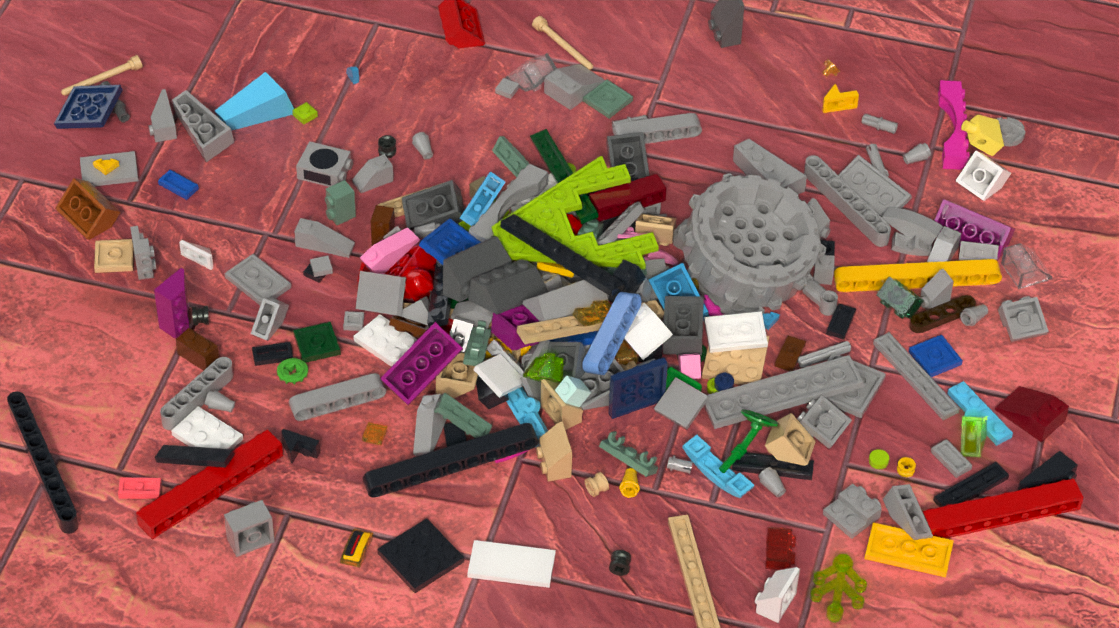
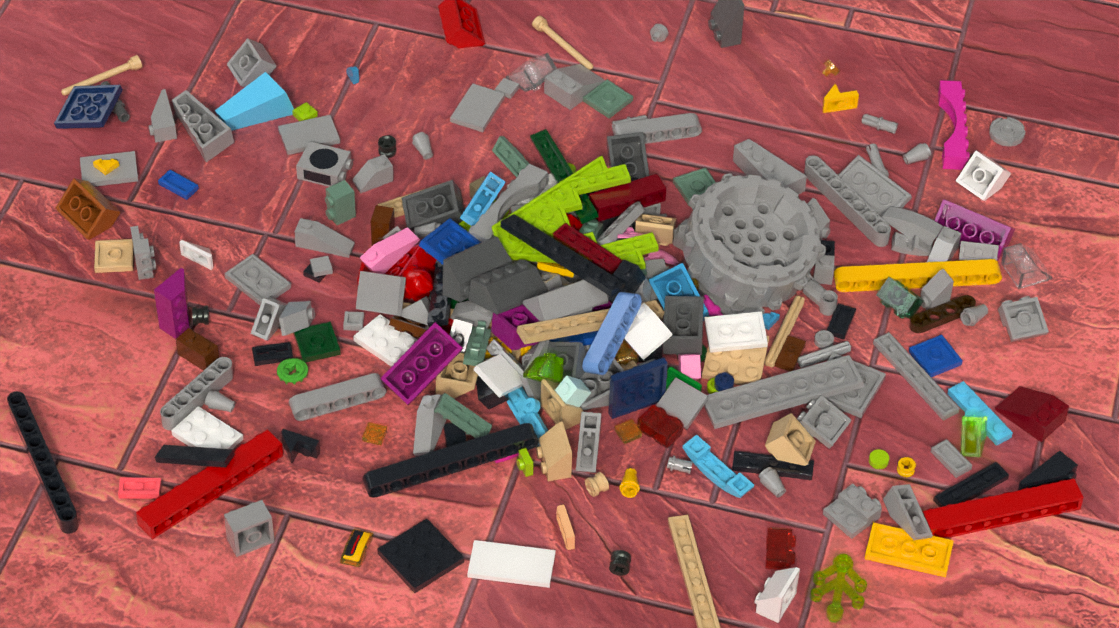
(250, 62): none -> light grey slope
(296, 317): none -> light grey slope
(317, 130): none -> light grey tile
(477, 107): none -> light grey tile
(525, 462): none -> lime plate
(565, 527): none -> light nougat tile
(587, 248): none -> dark red tile
(588, 442): none -> light grey slope
(594, 314): clear yellow slope -> none
(628, 431): none -> clear yellow tile
(629, 455): sand green plate -> none
(659, 33): none -> light grey tile
(660, 426): none -> clear red brick
(693, 183): none -> sand green tile
(758, 421): green dish -> none
(784, 330): none -> tan axle
(824, 339): none -> light grey tile
(984, 134): light yellow torso -> none

